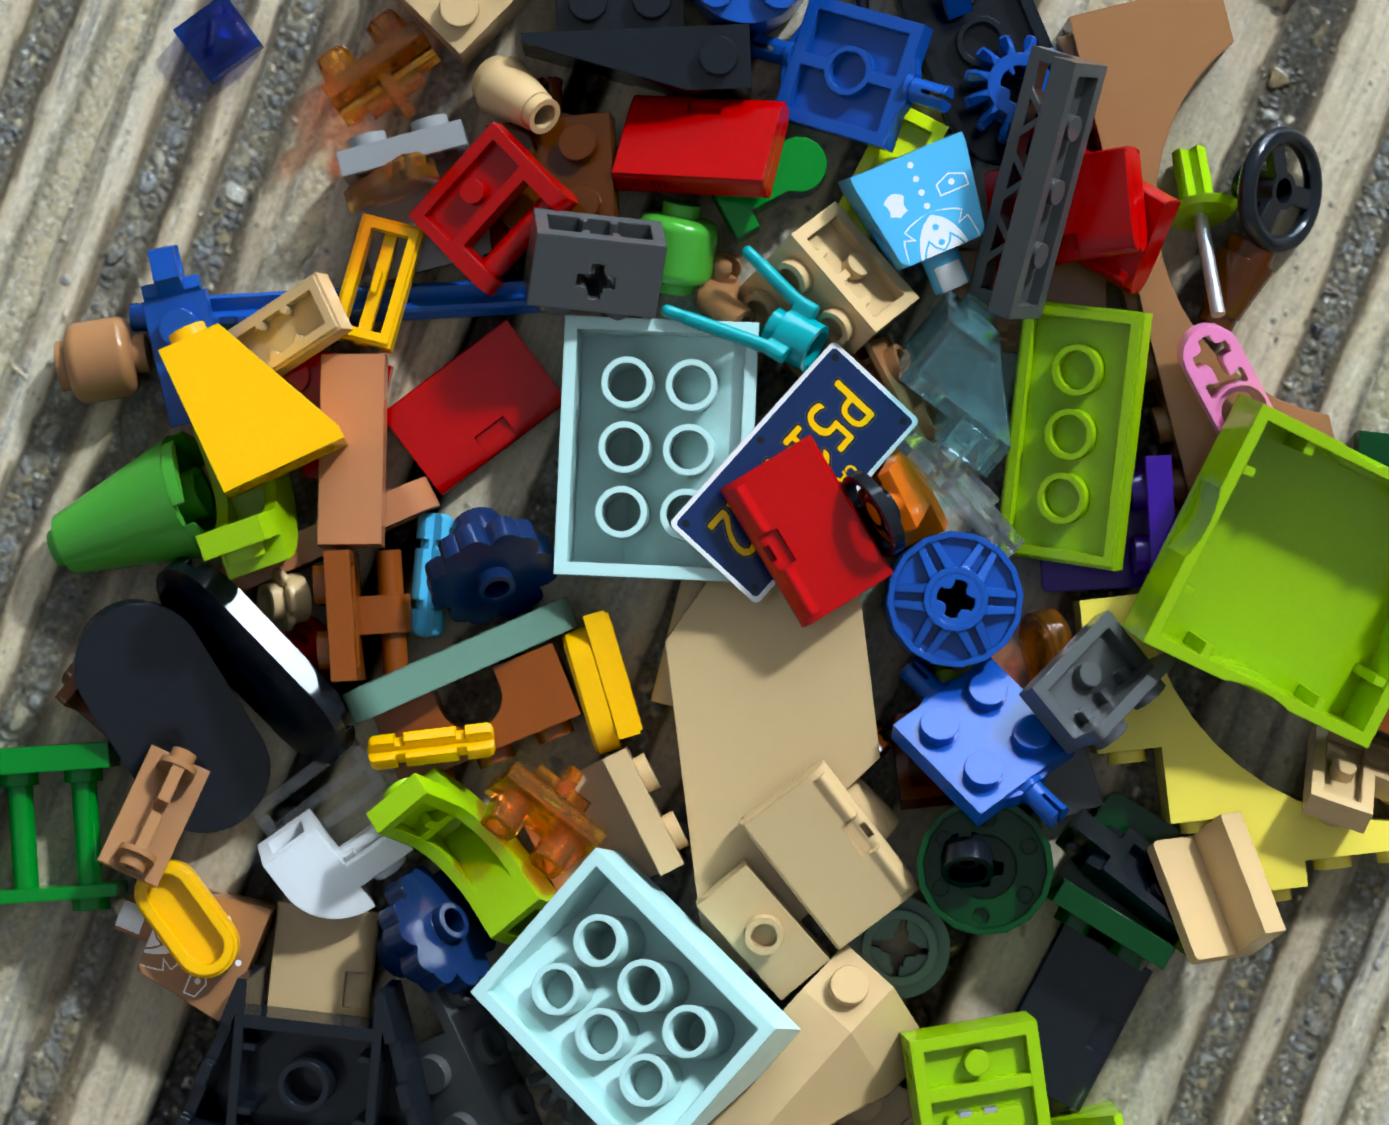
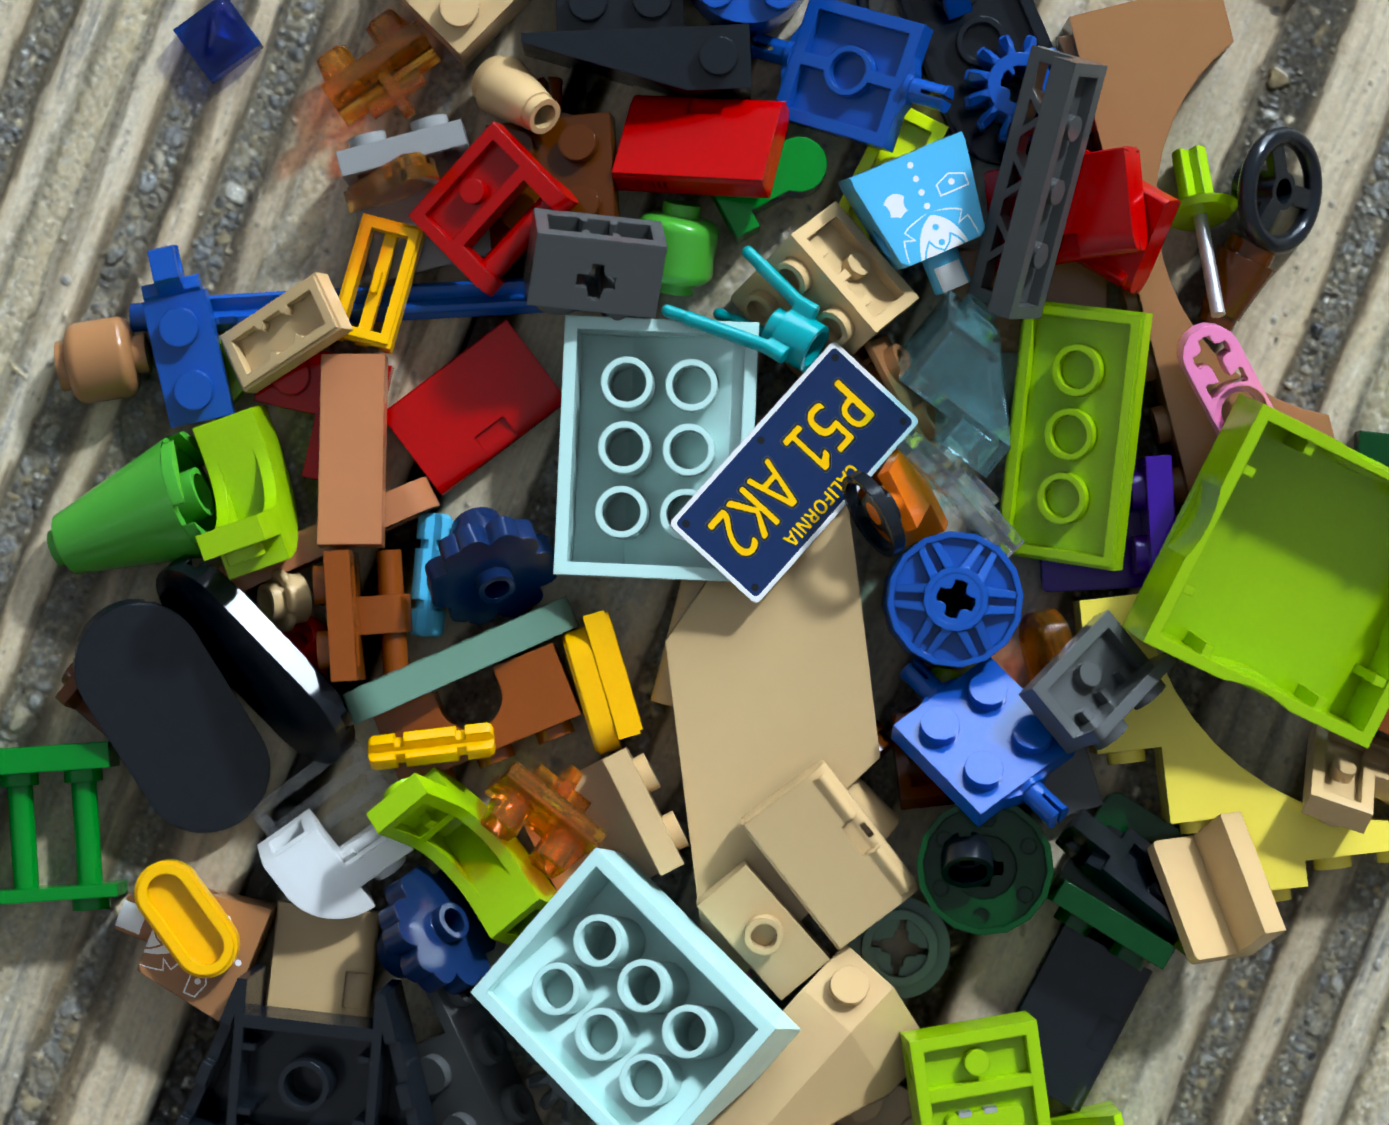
(154, 814): medium nougat hinge -> none
(244, 410): yellow slope -> none
(720, 294): medium nougat arm -> none
(806, 531): red piece -> none

